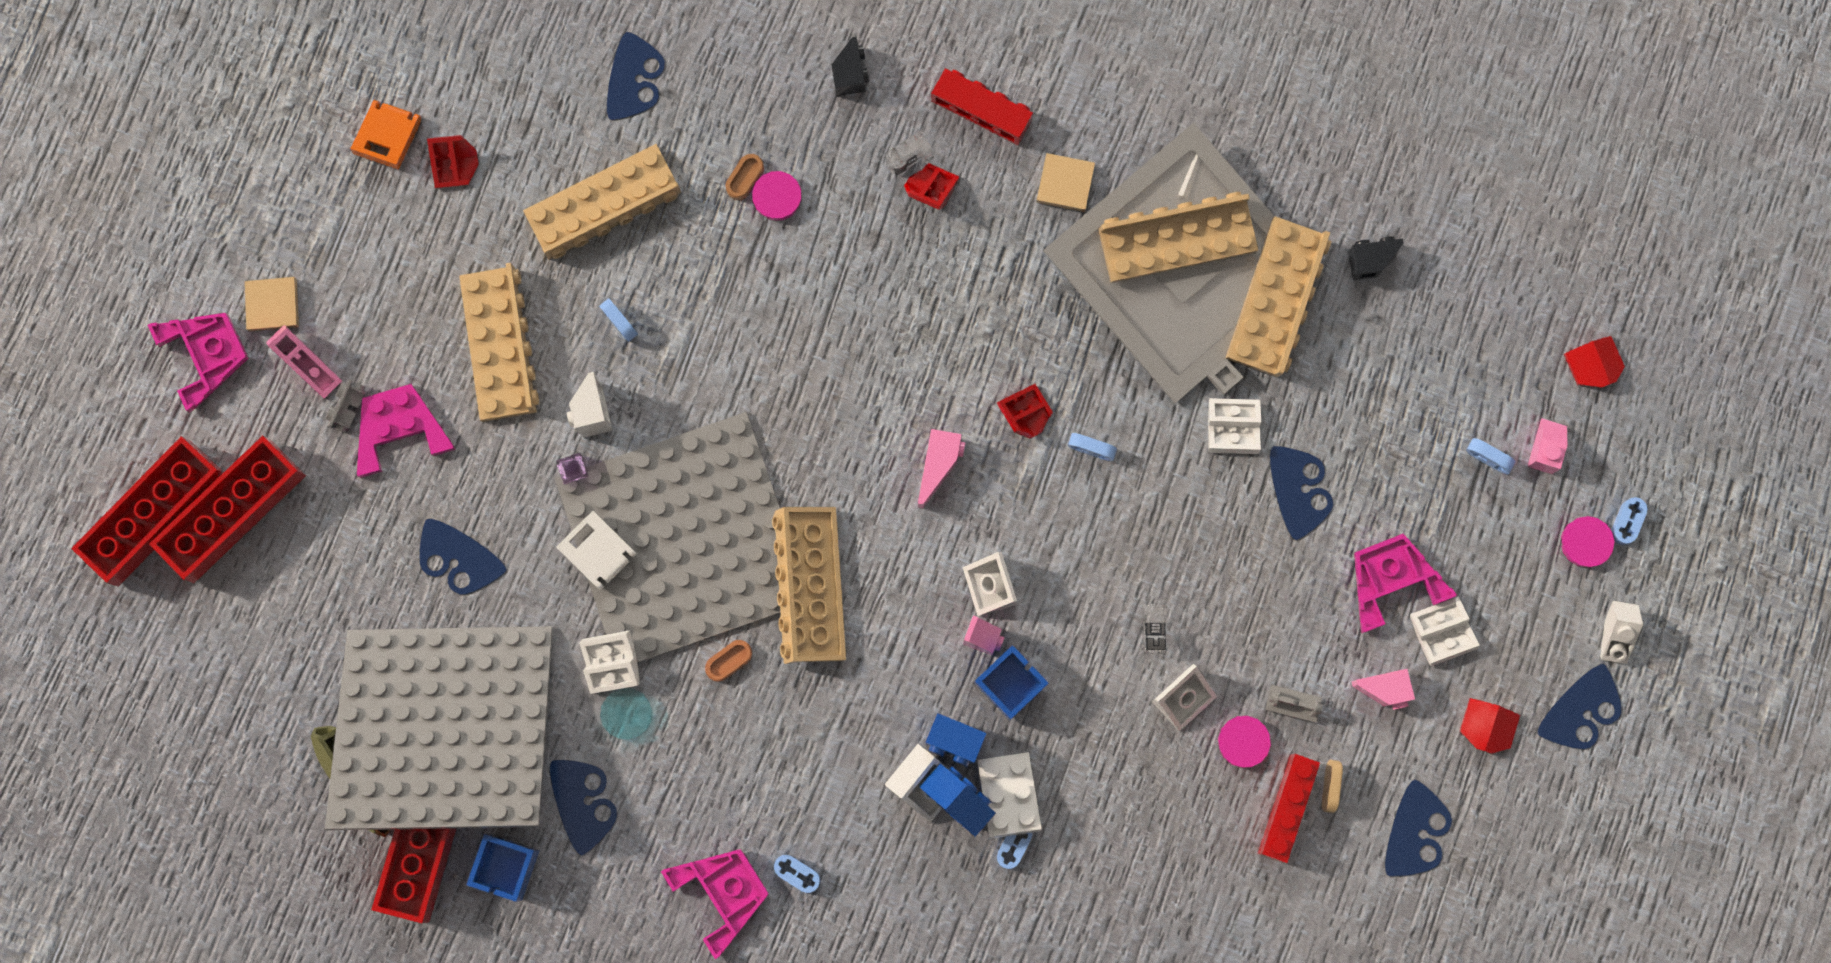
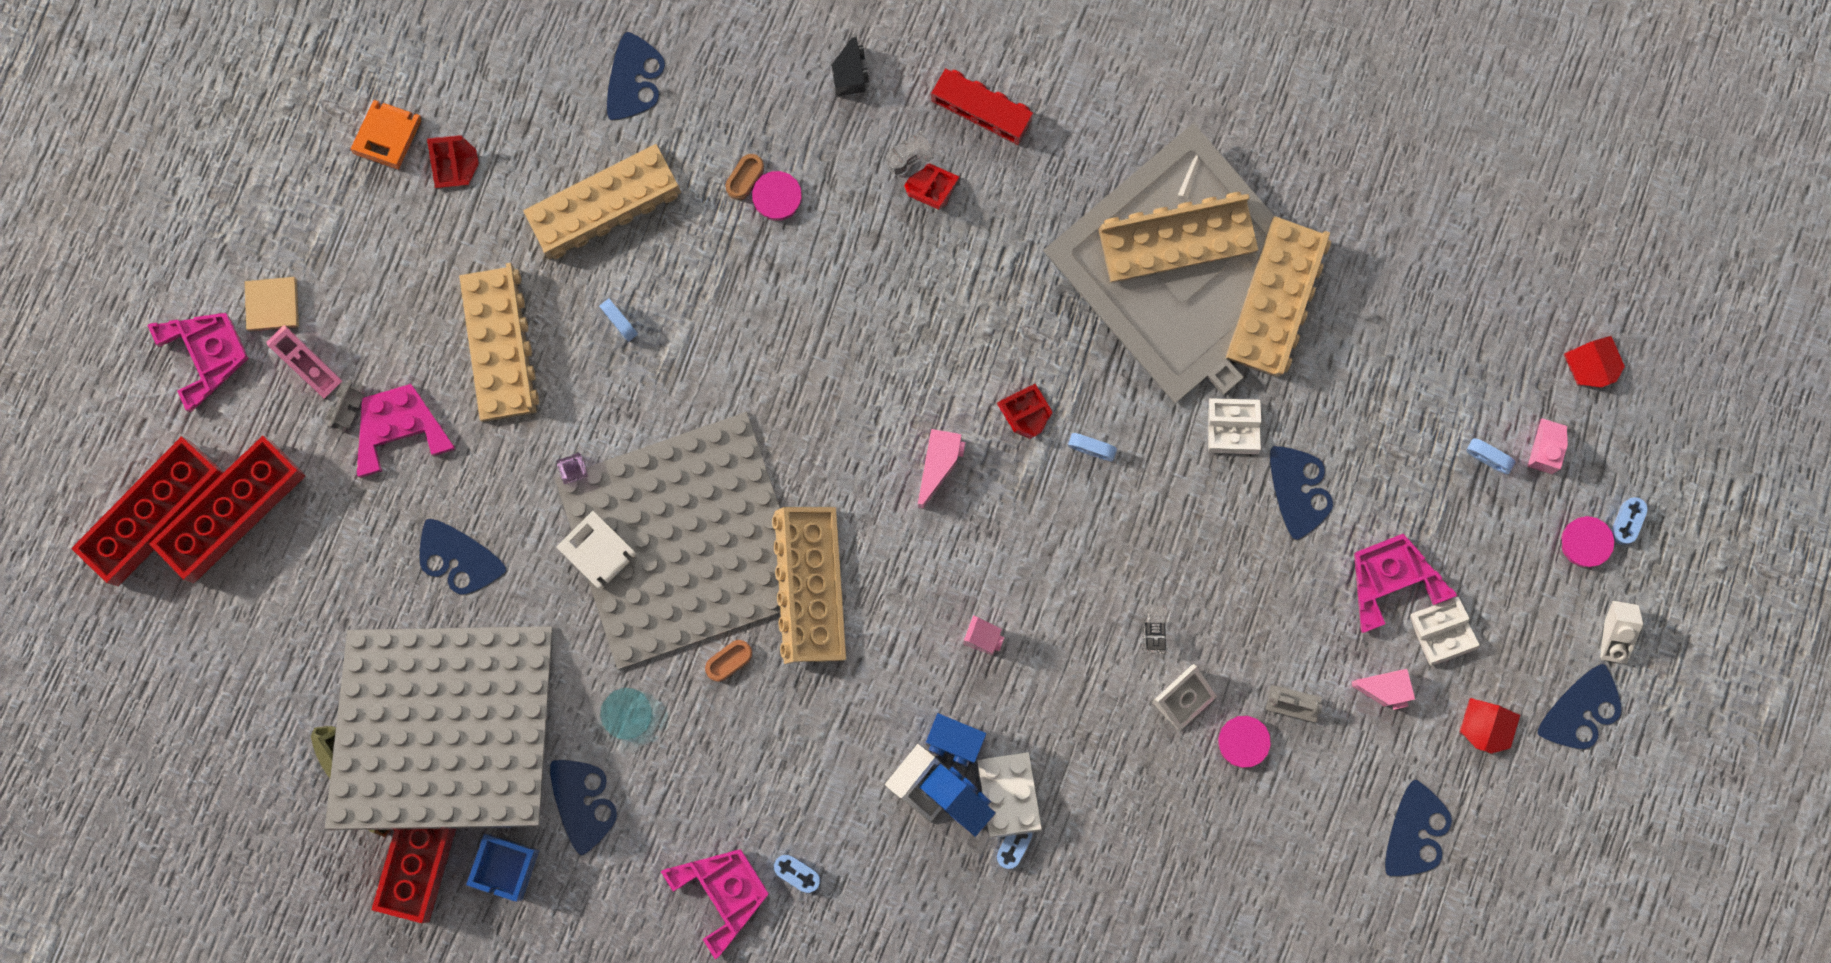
(589, 408): white slope -> none
(610, 662): white slope -> none
(990, 584): white slope -> none
(1009, 683): blue piece -> none
(1065, 182): tan tile -> none
(1288, 808): red brick -> none
(1332, 786): tan tile -> none
(1371, 258): black slope -> none

